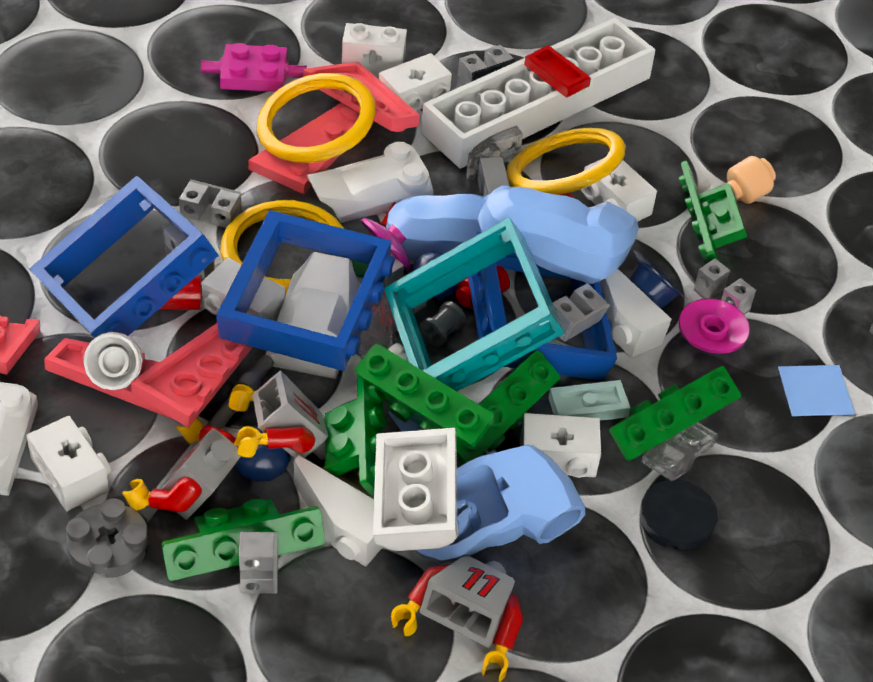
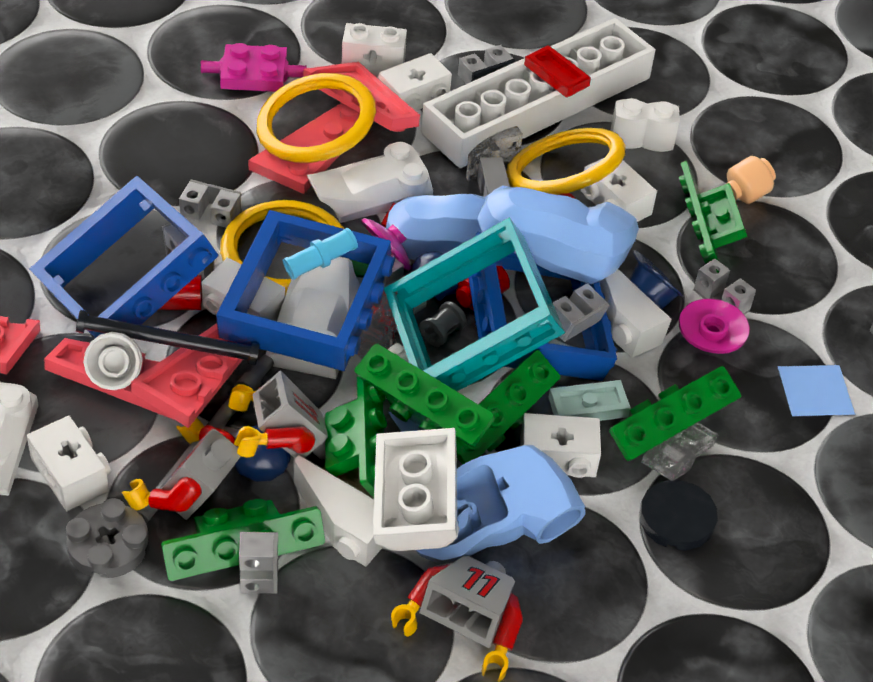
(168, 337): none -> black bar
(320, 253): none -> medium azure pin
(646, 125): none -> white brick

